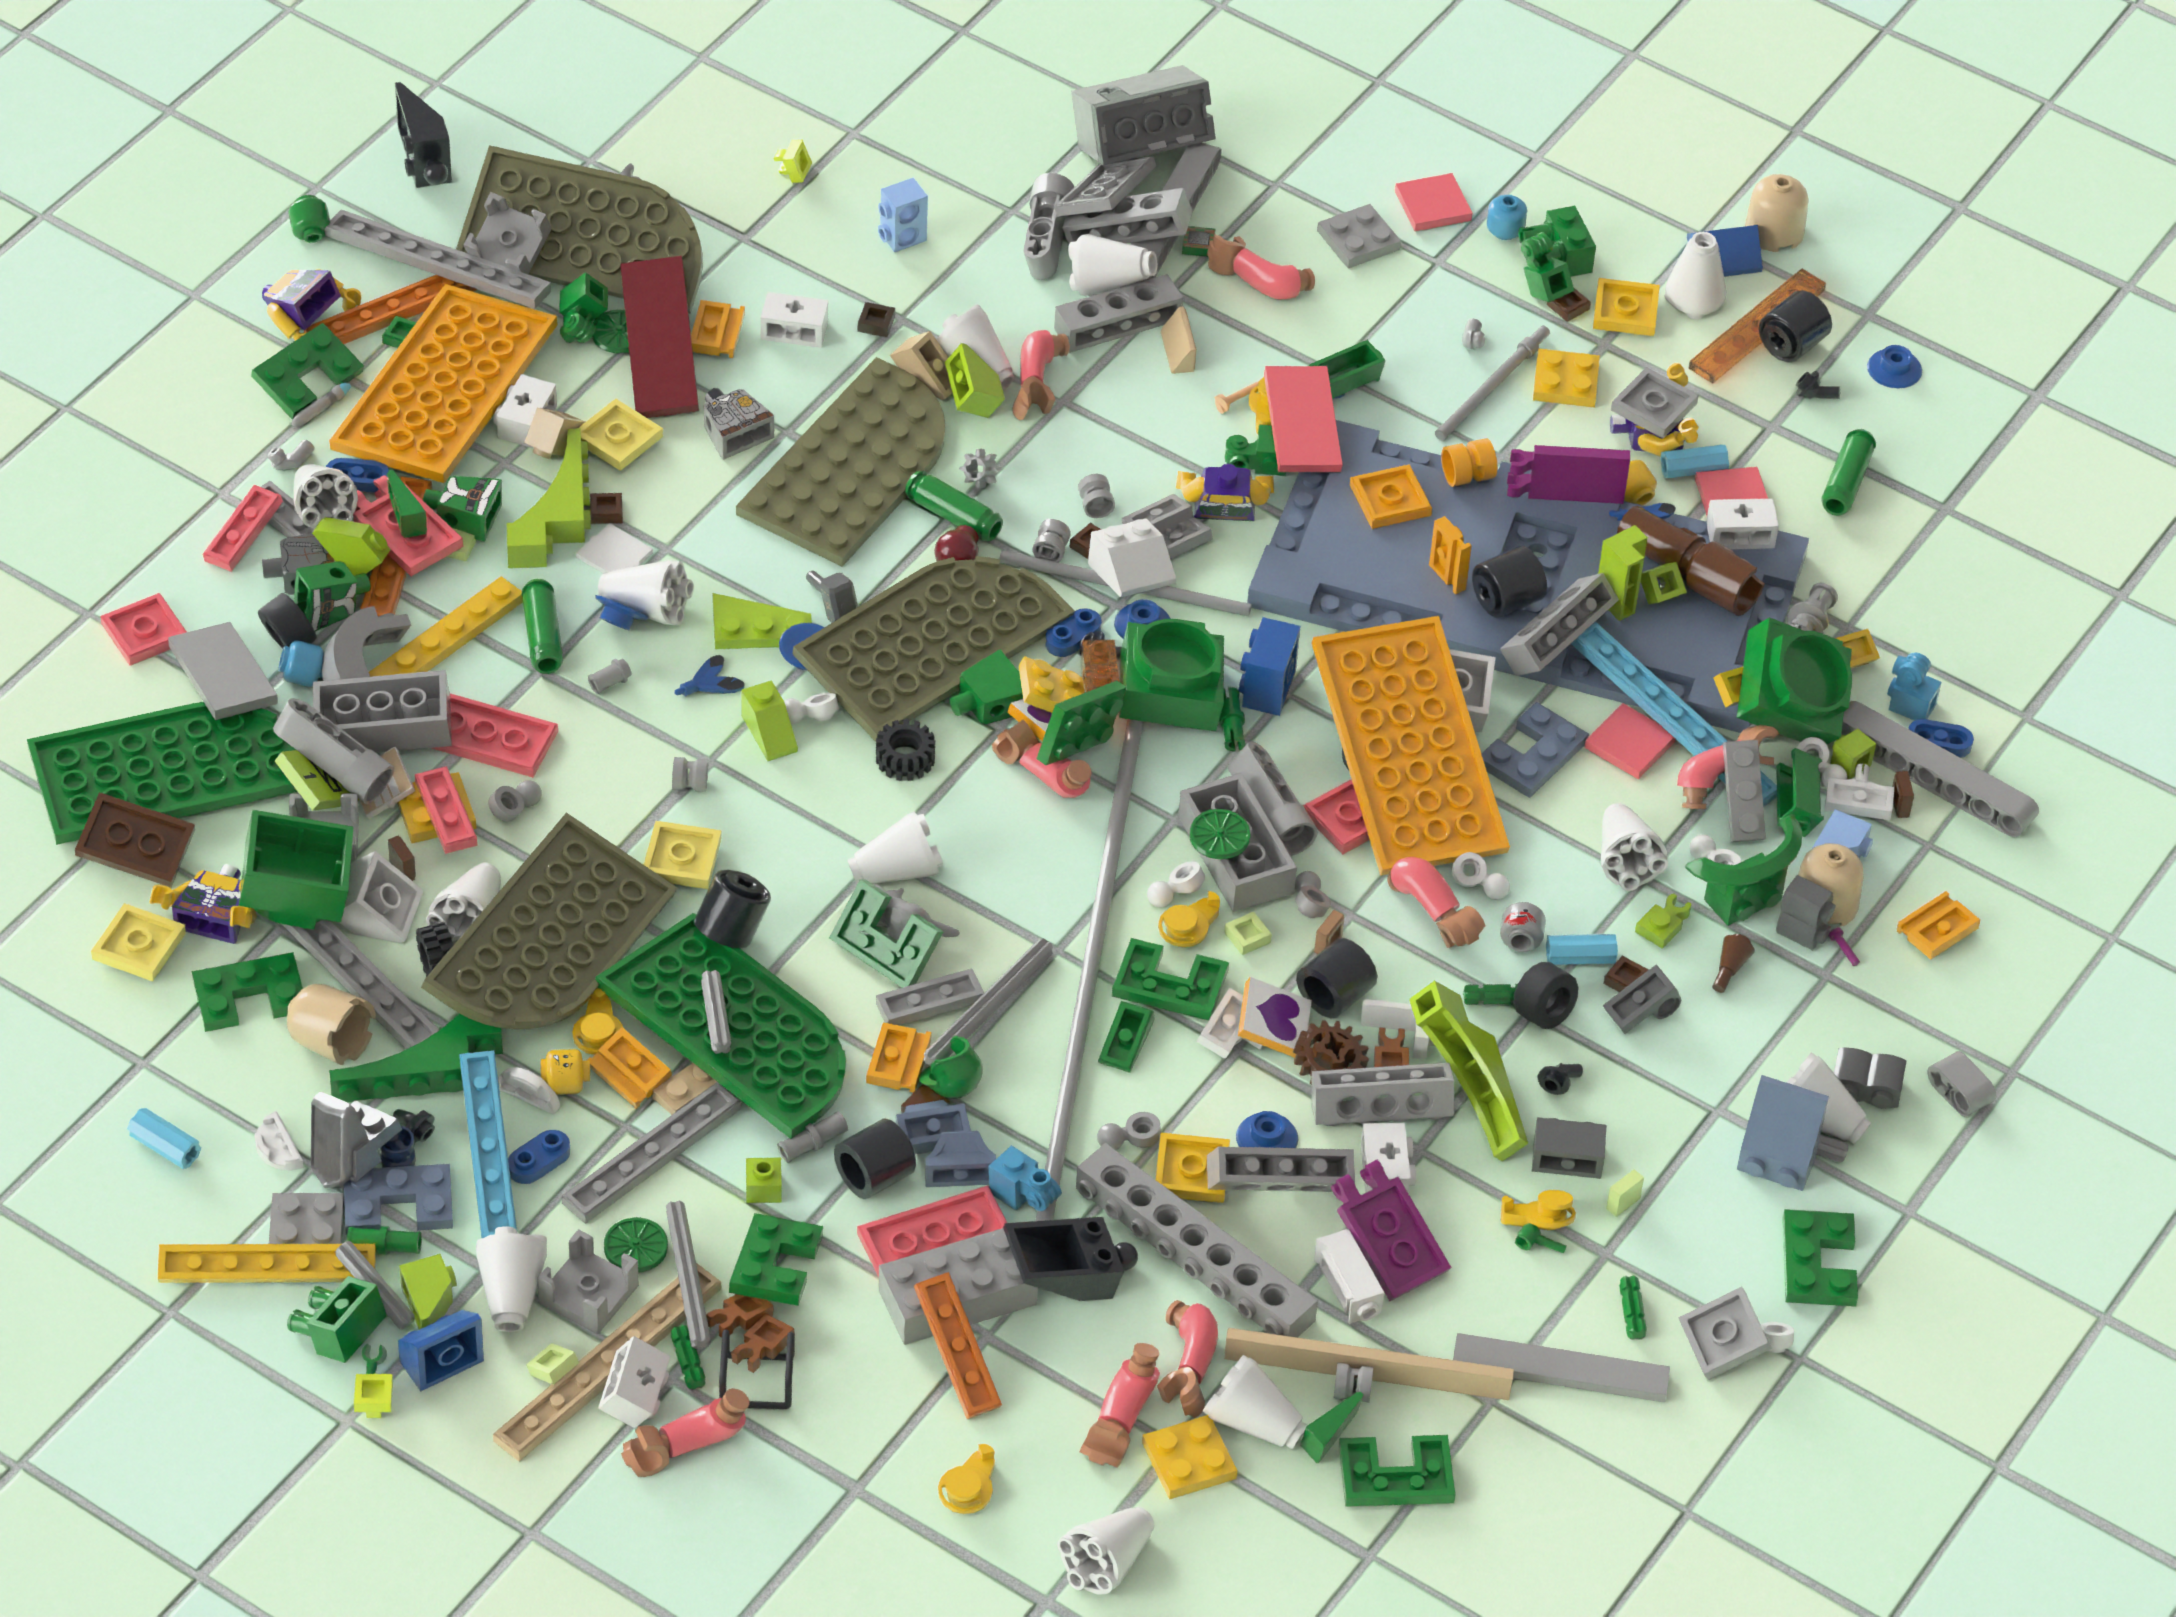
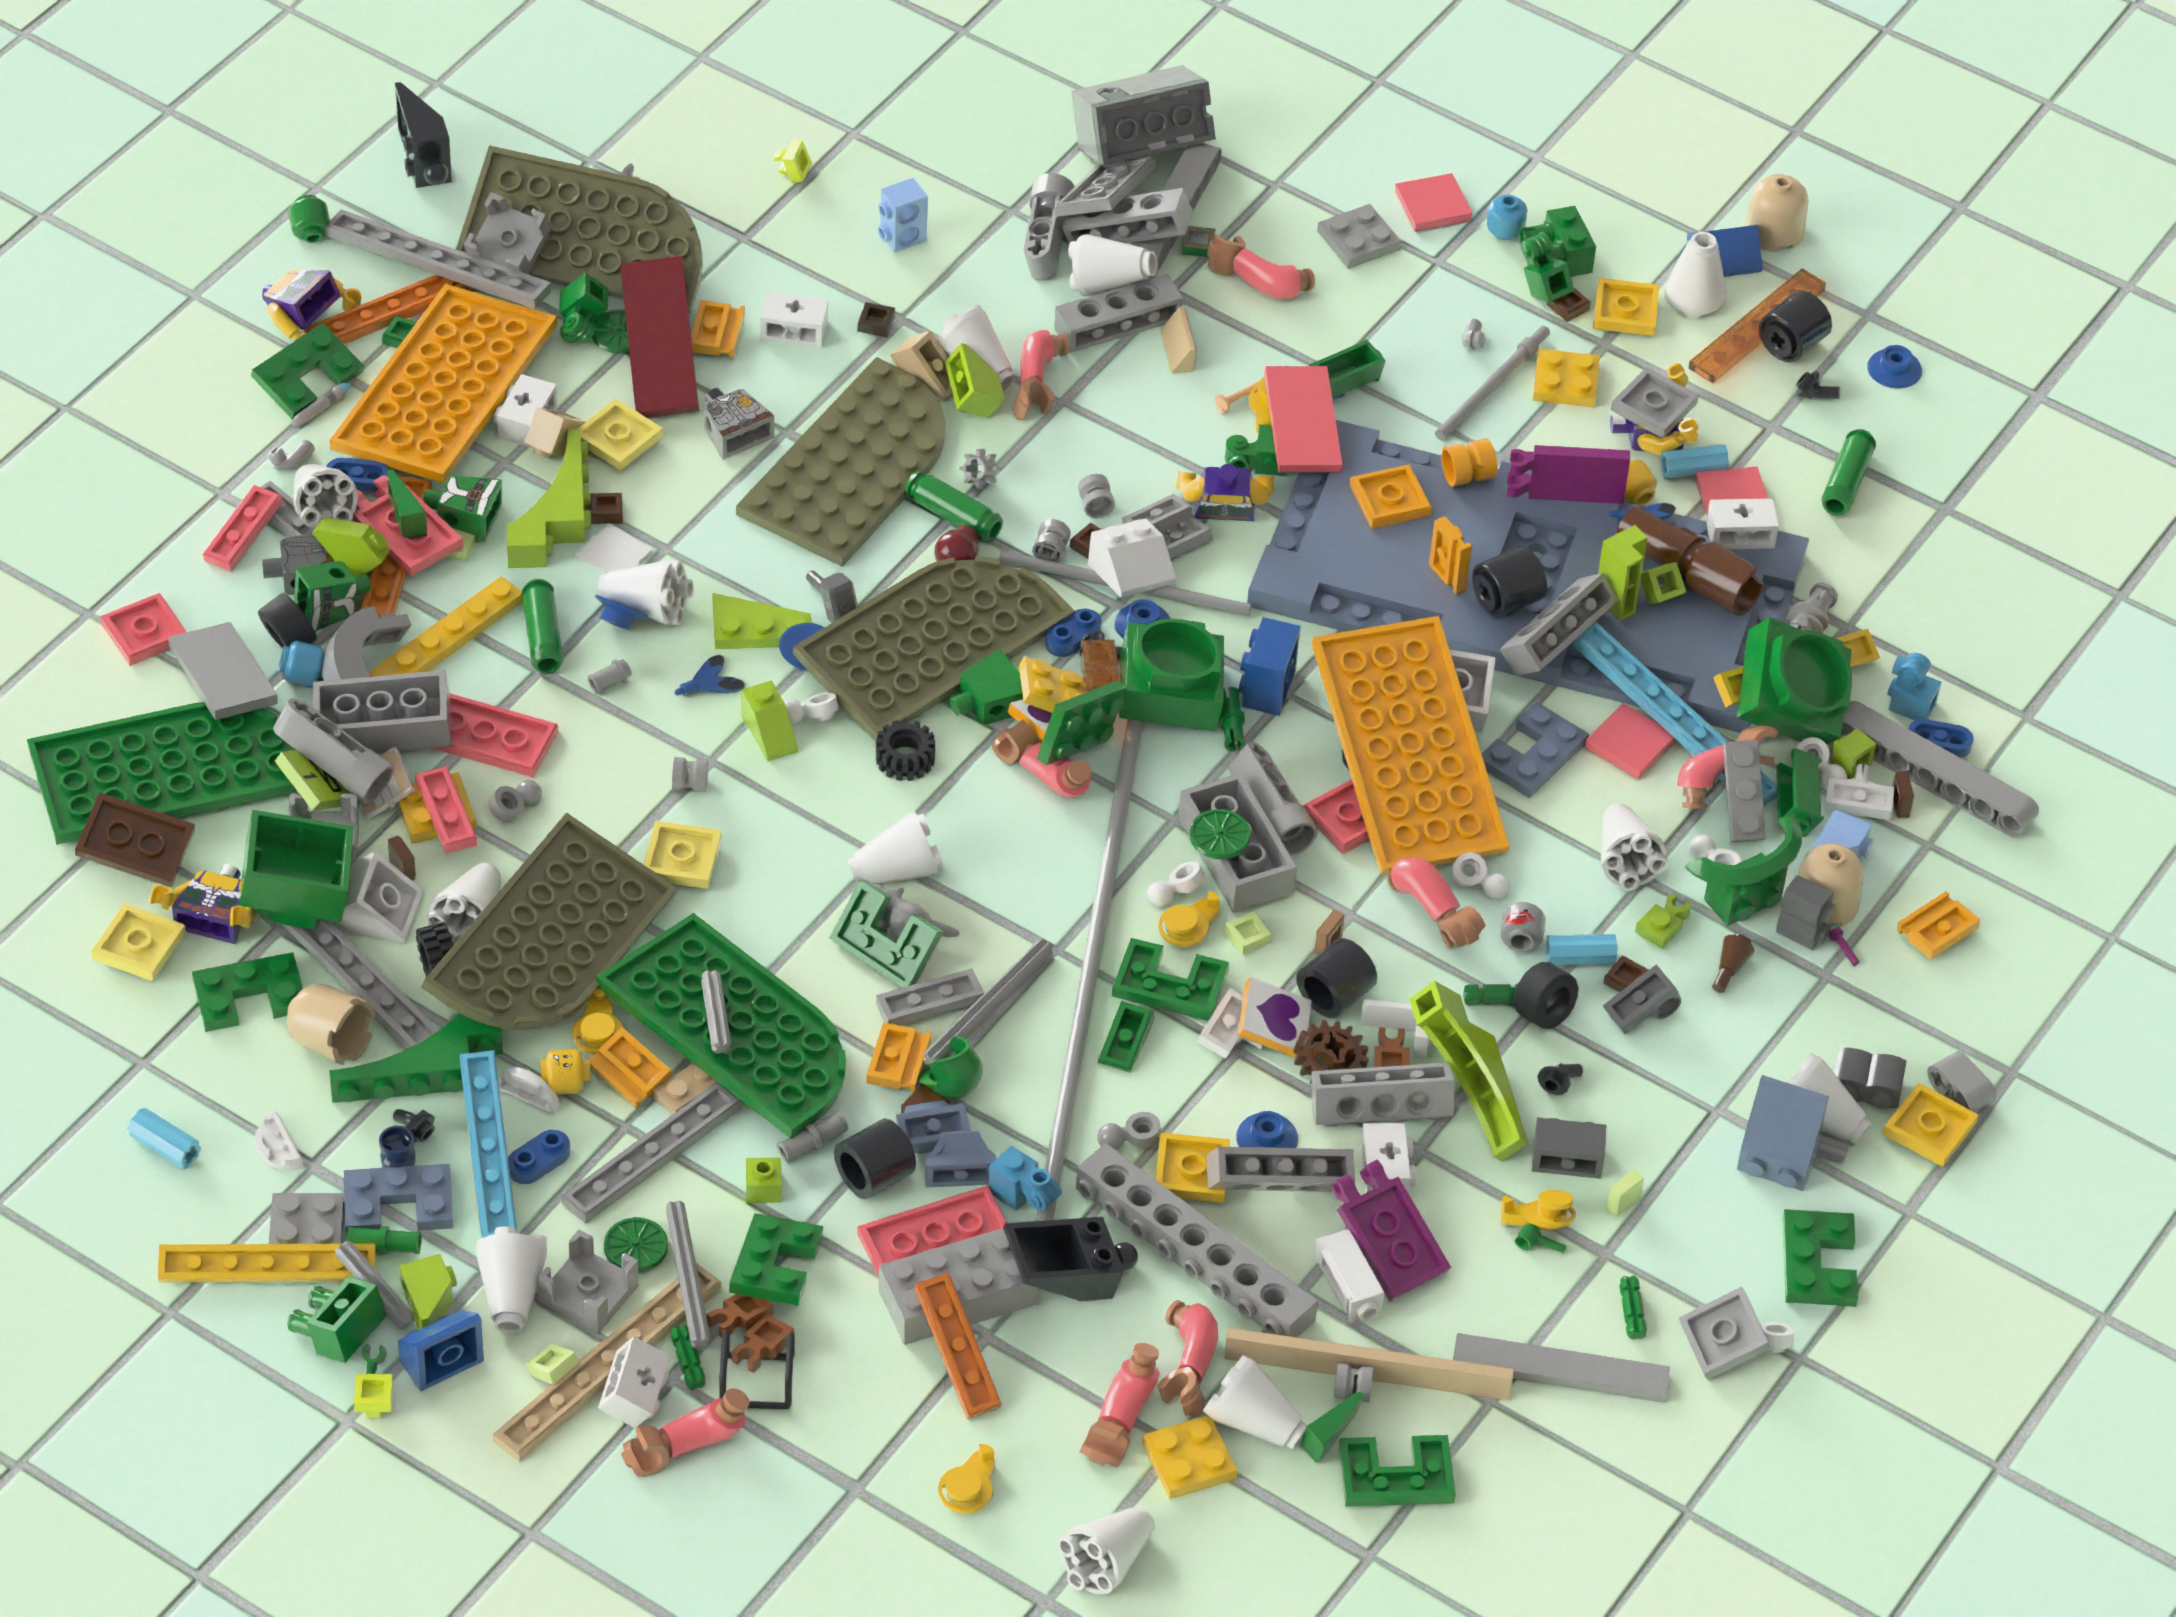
(346, 1139): flat silver piece -> none
(732, 908): black piece -> none
(1310, 899): light grey plate -> none
(1930, 1124): none -> yellow plate

